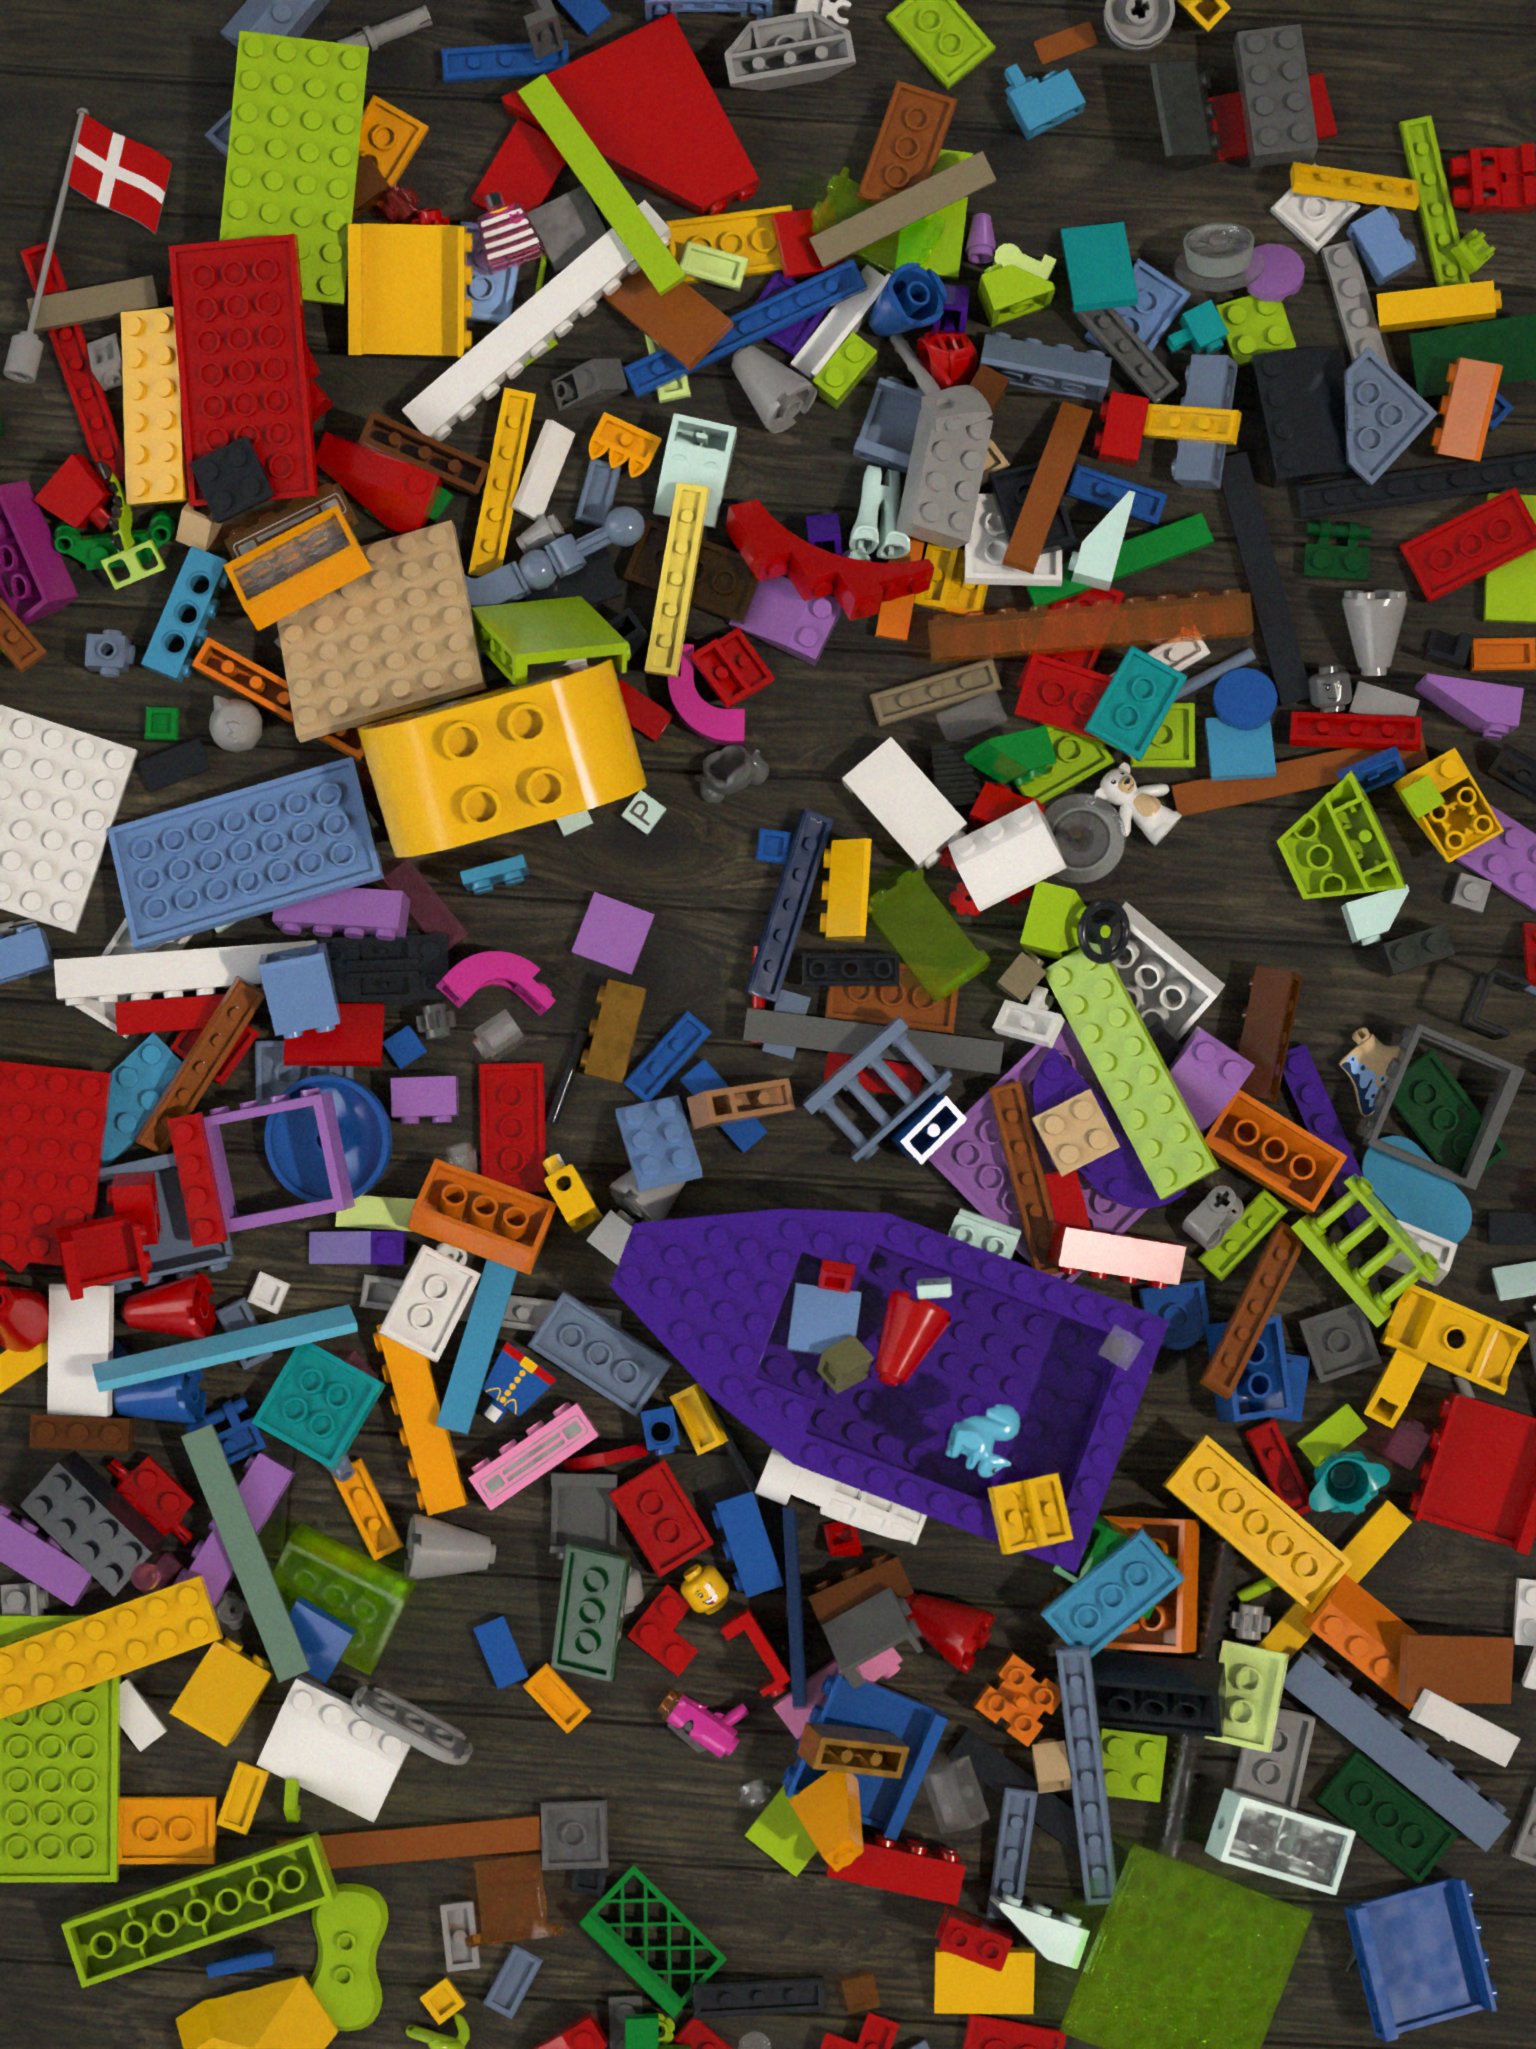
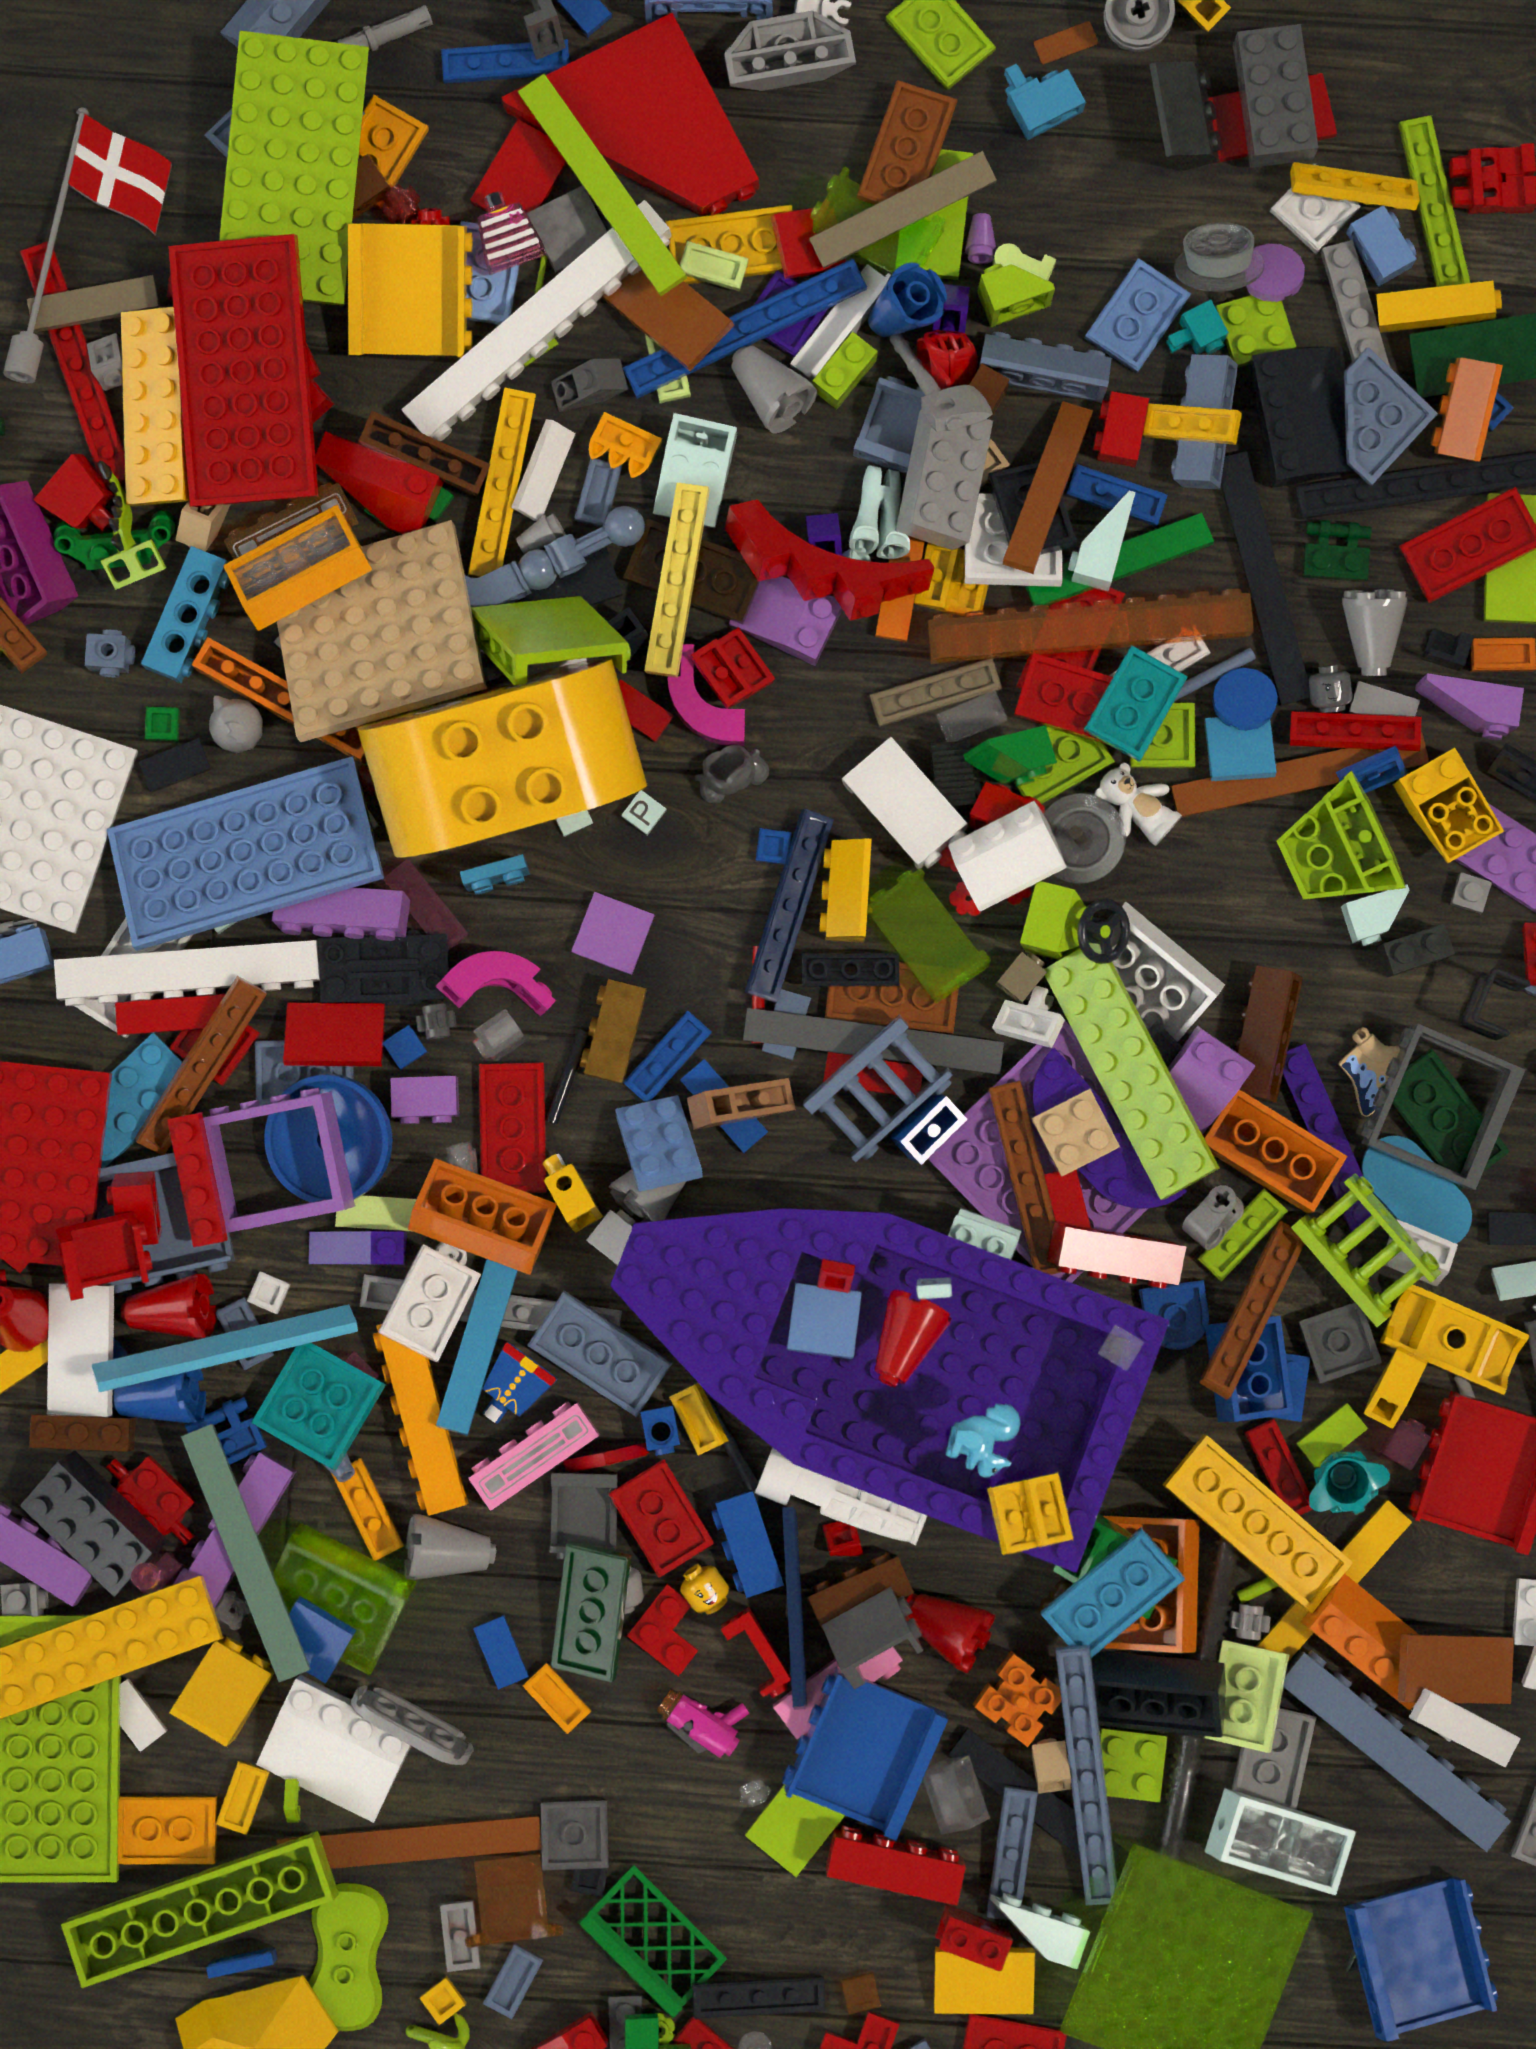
(233, 479): black plate -> none
(300, 990): medium blue slope -> none
(832, 1817): light orange slope -> none
(845, 1364): olive panel -> none
(853, 1750): pearl gold brick -> none
(1099, 267): teal tile -> none
(1128, 352): dark grey tile -> none
(1387, 1816): dark green tile -> none
(1422, 797): lime tile -> none
(1472, 251): lime tile -> none

